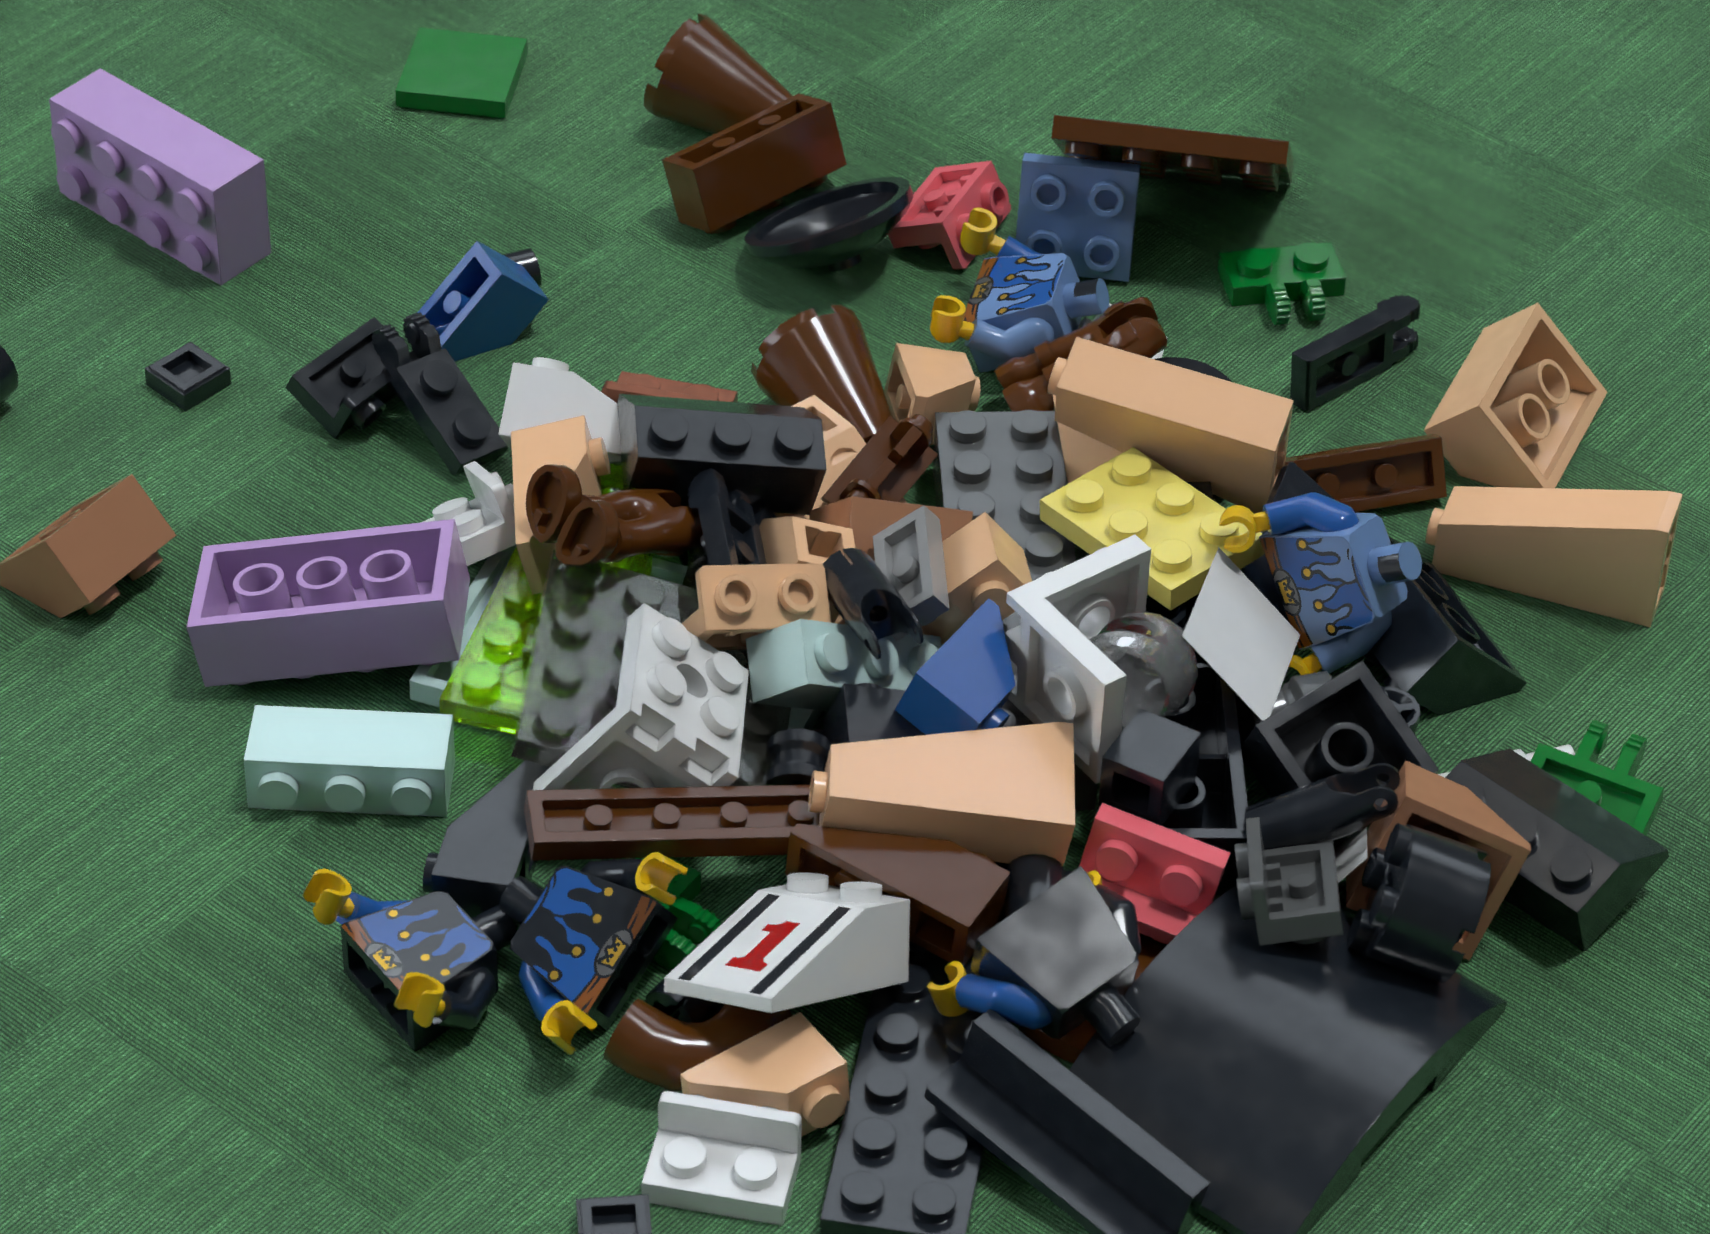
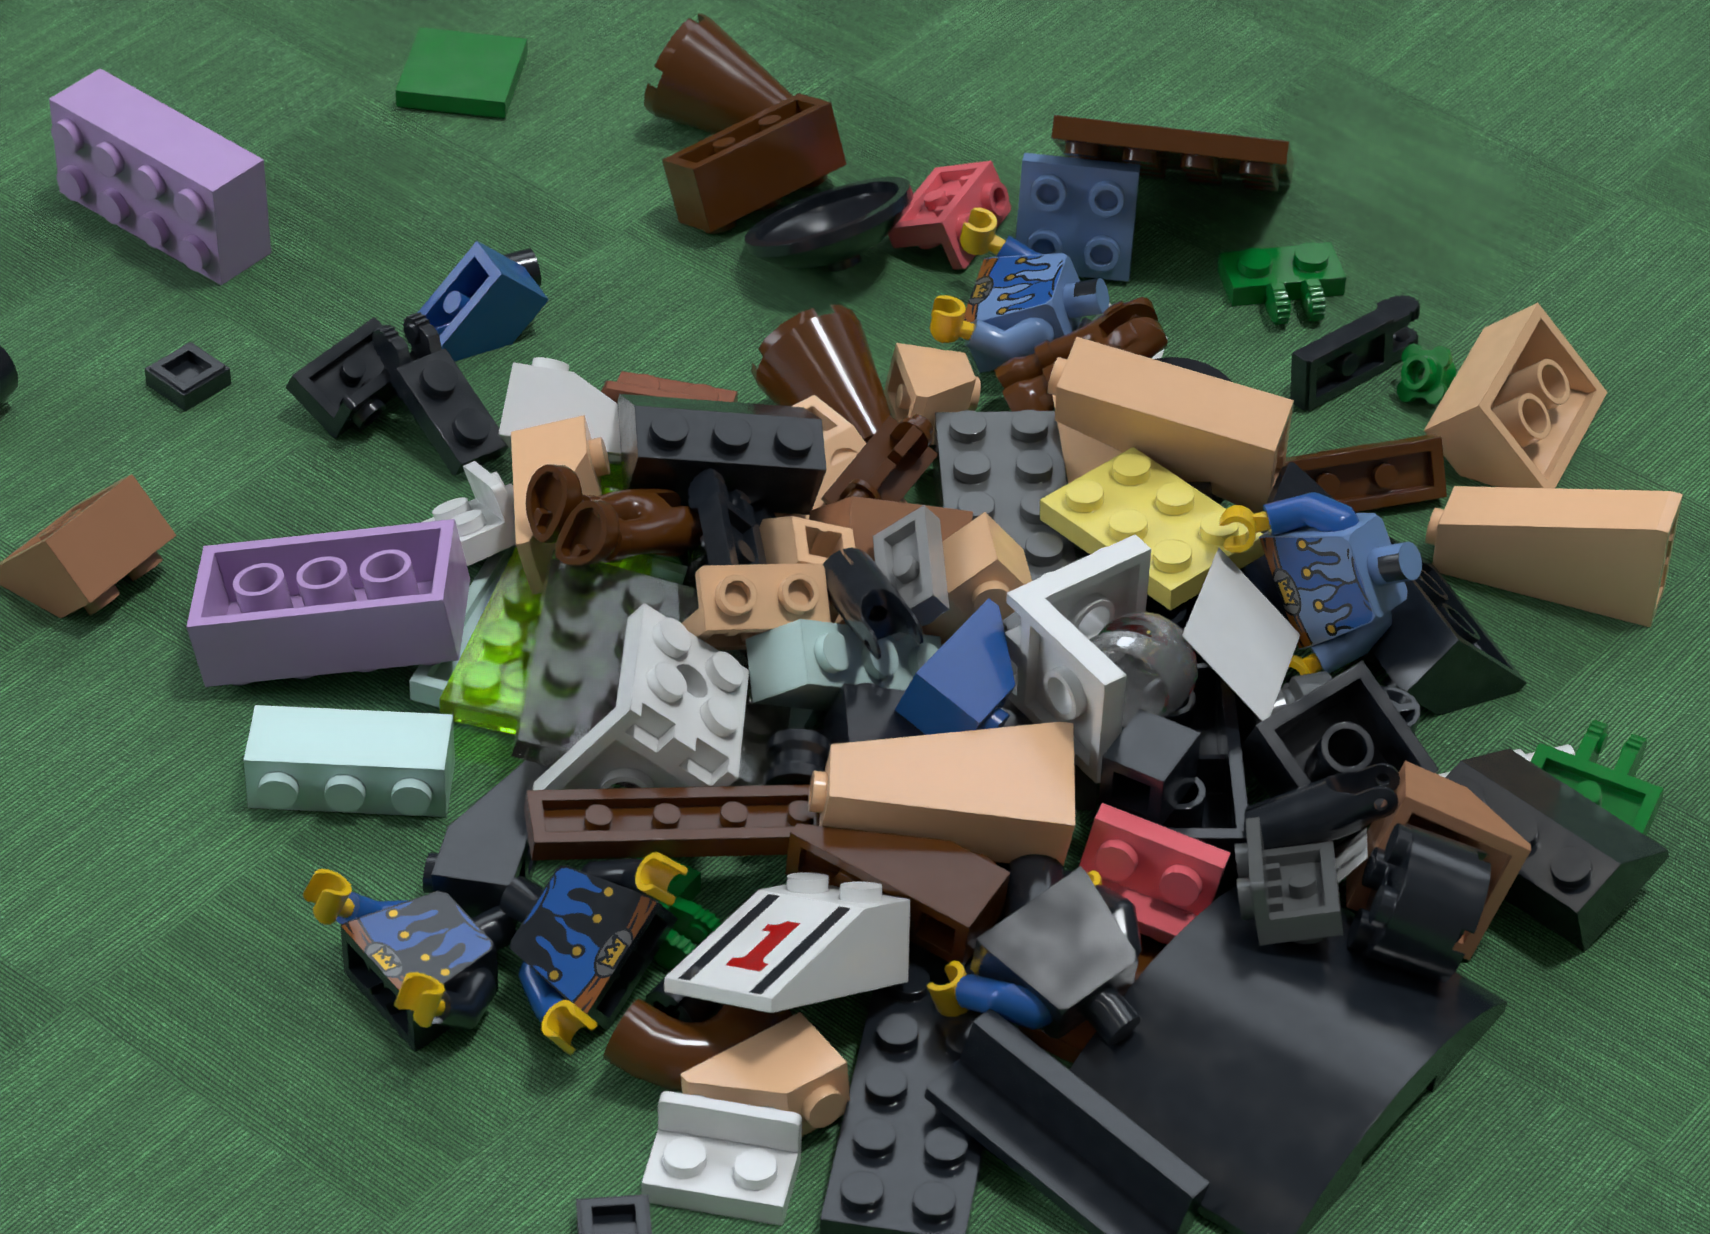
(1438, 374): none -> green plate

